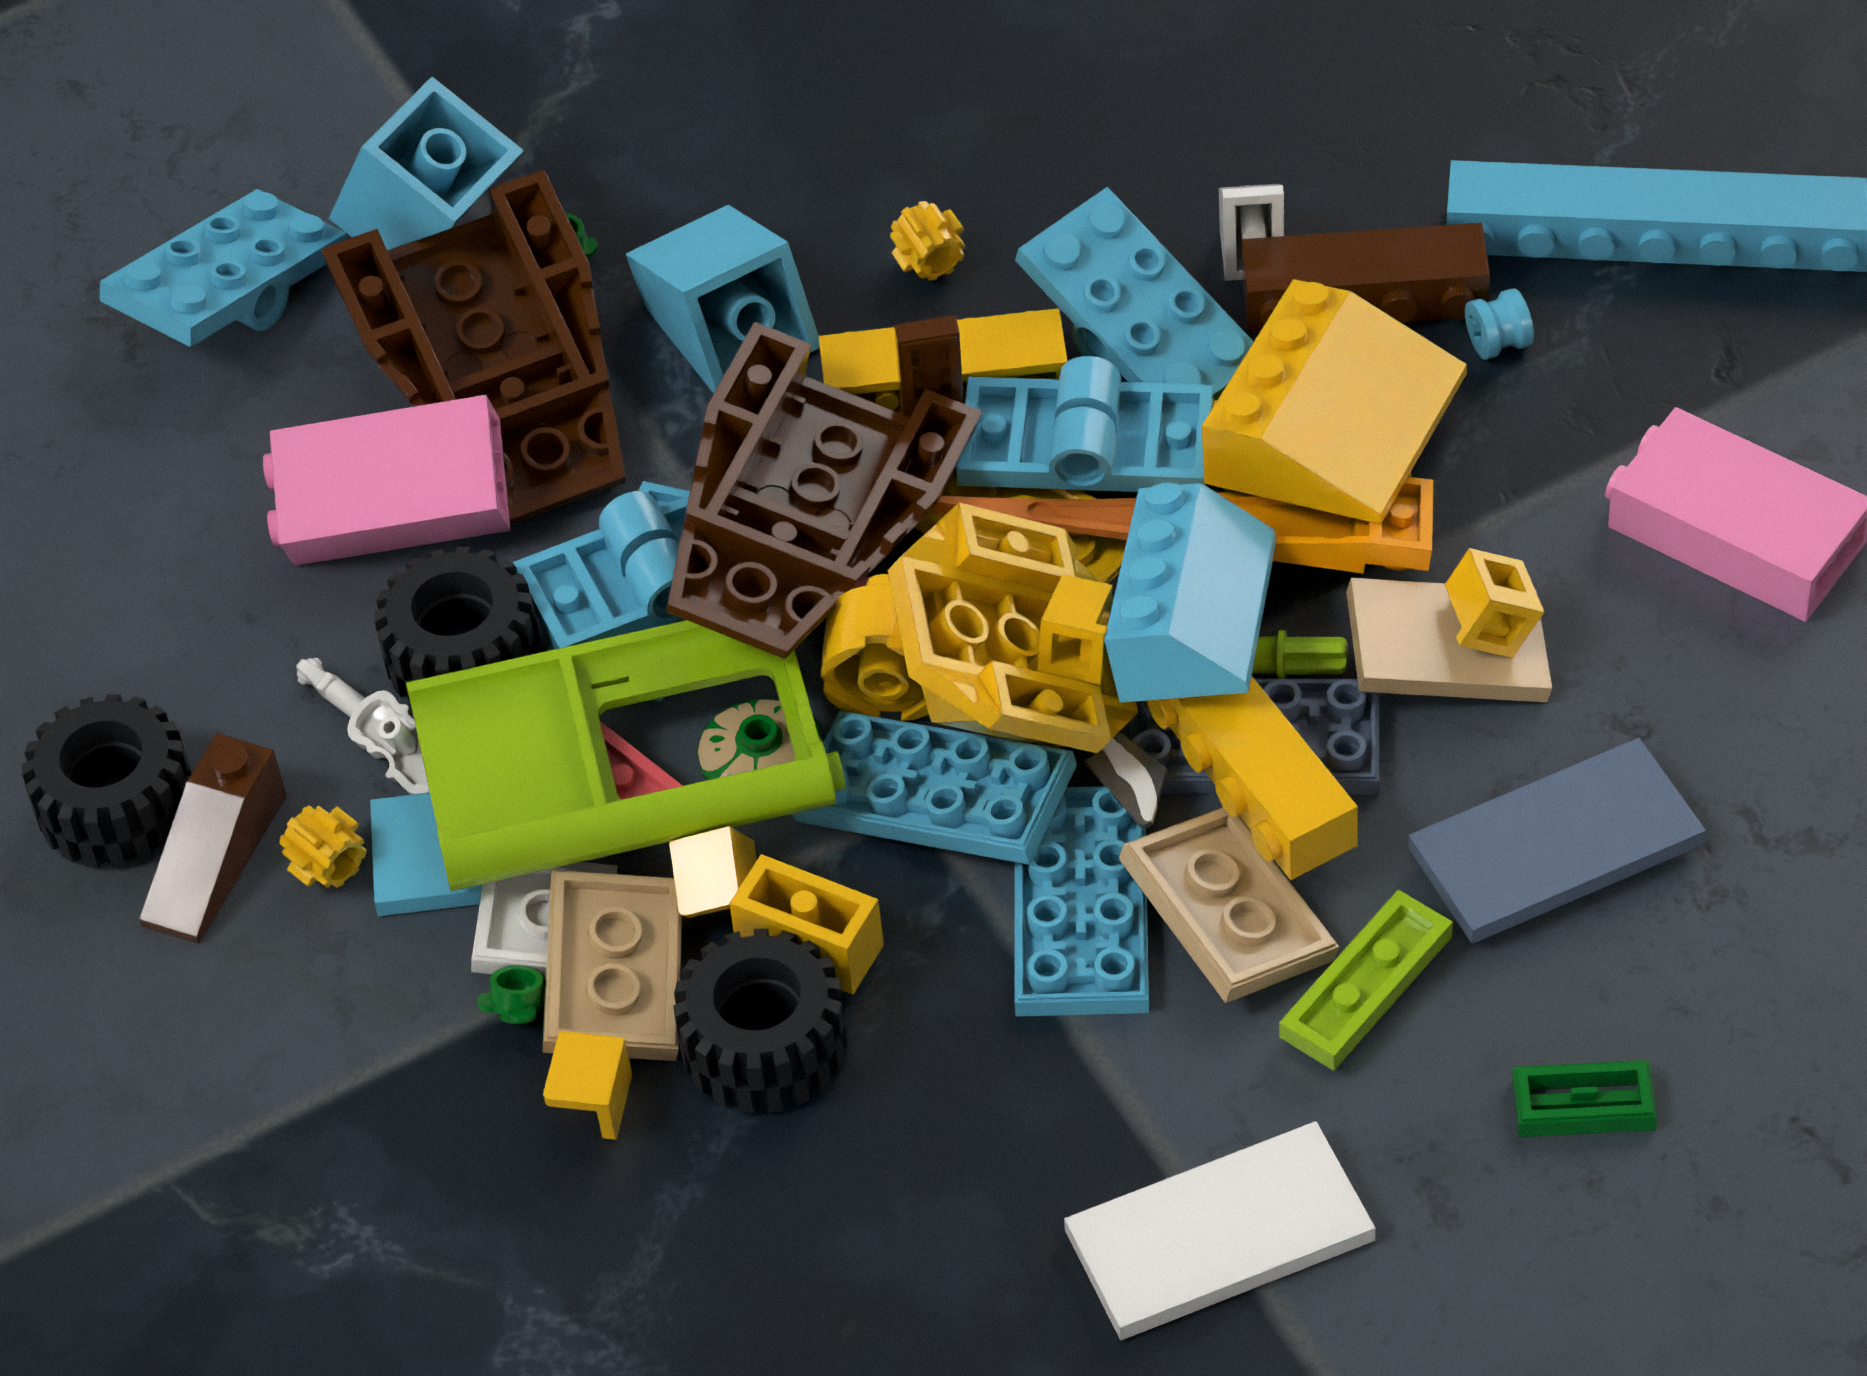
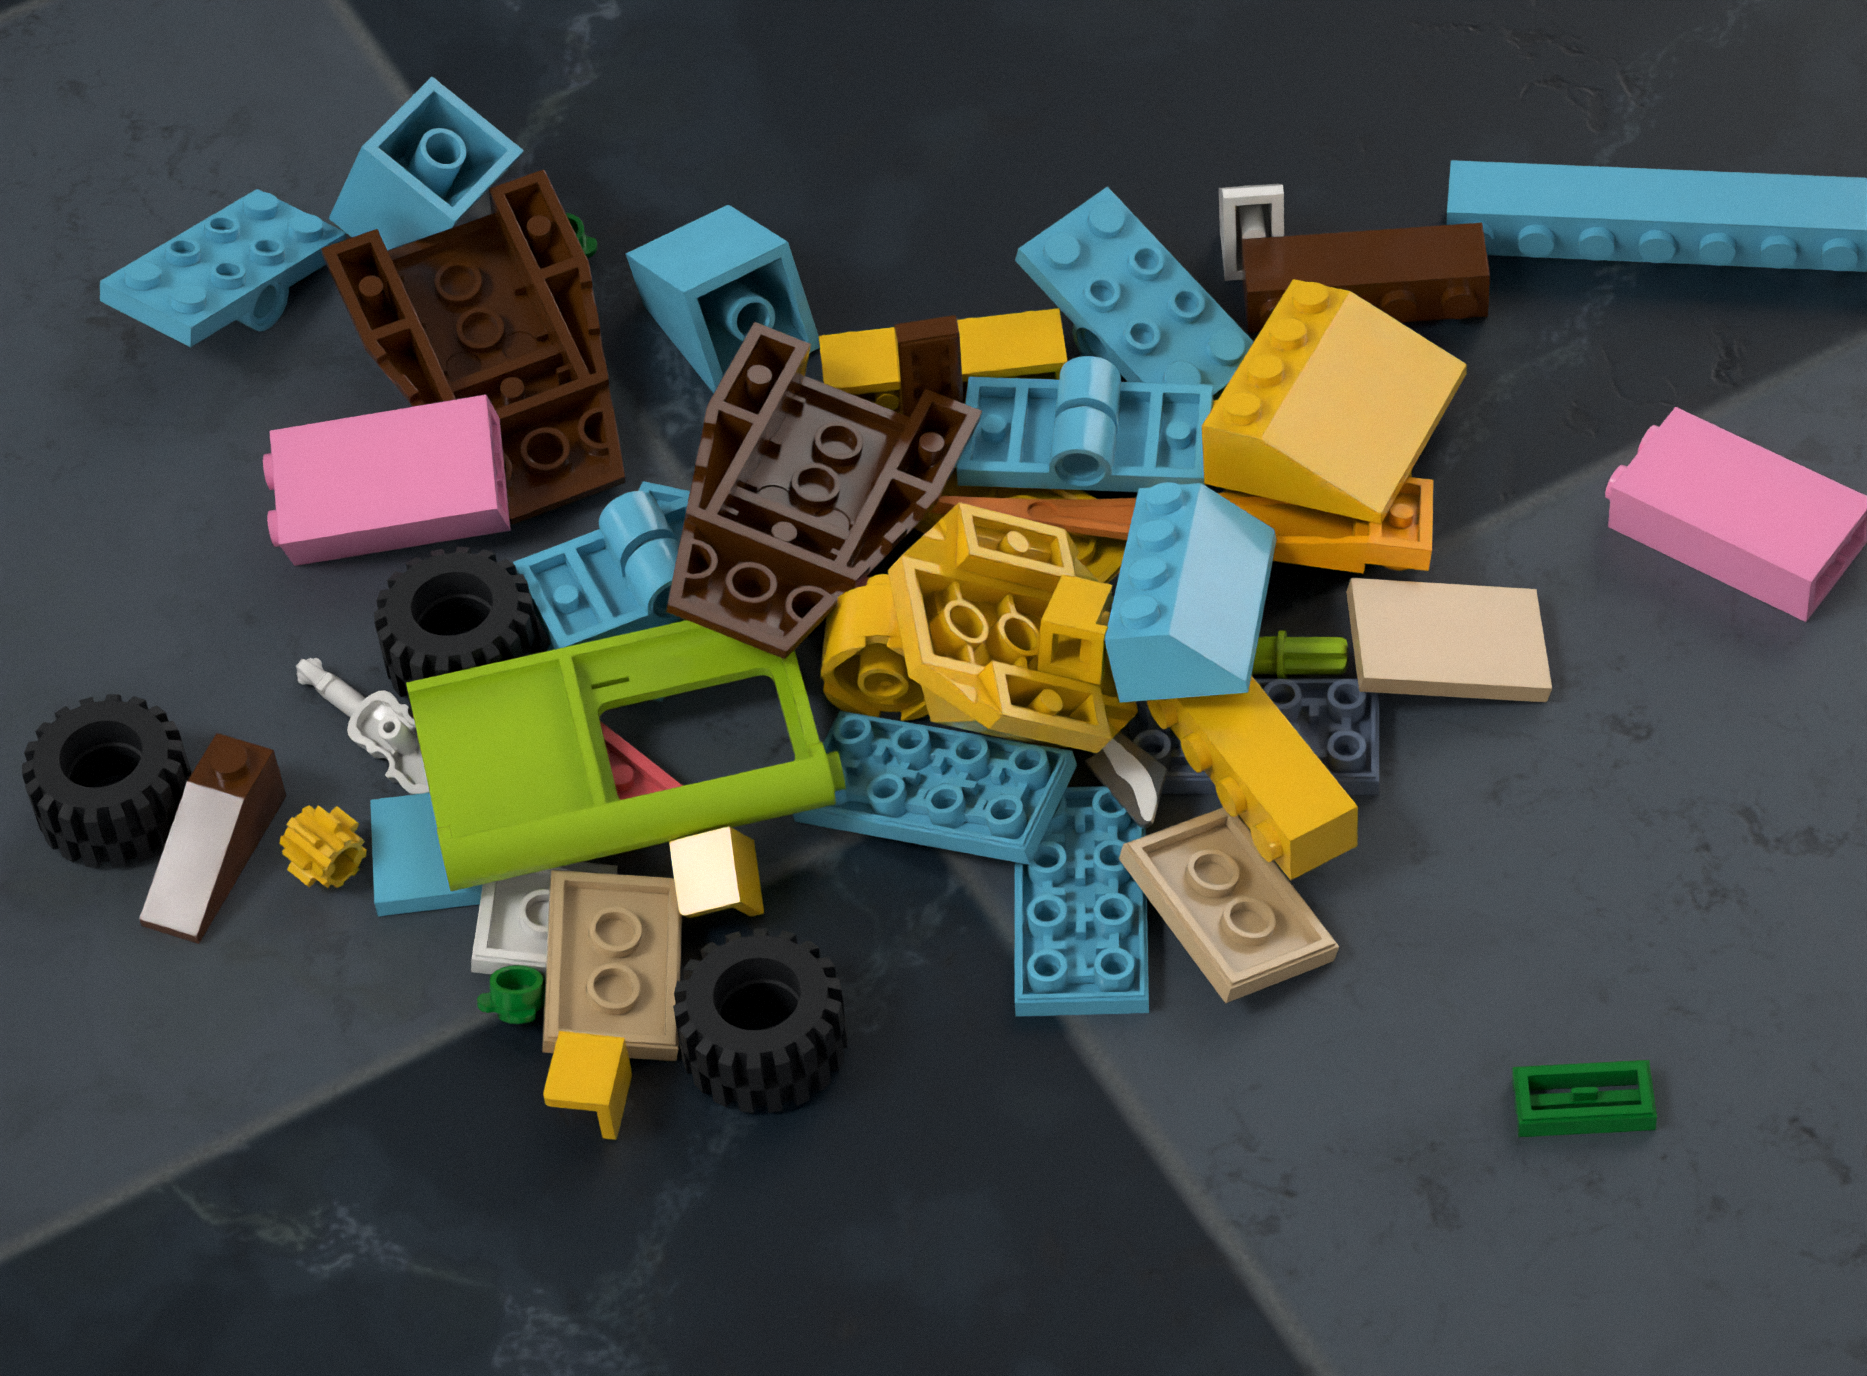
(729, 742): dish -> none
(815, 909): yellow brick -> none
(927, 240): yellow gear -> none
(1219, 1230): white tile -> none
(1365, 980): lime plate -> none
(1493, 602): yellow brick -> none
(1499, 323): medium azure wheel -> none
(1556, 840): sand blue tile -> none

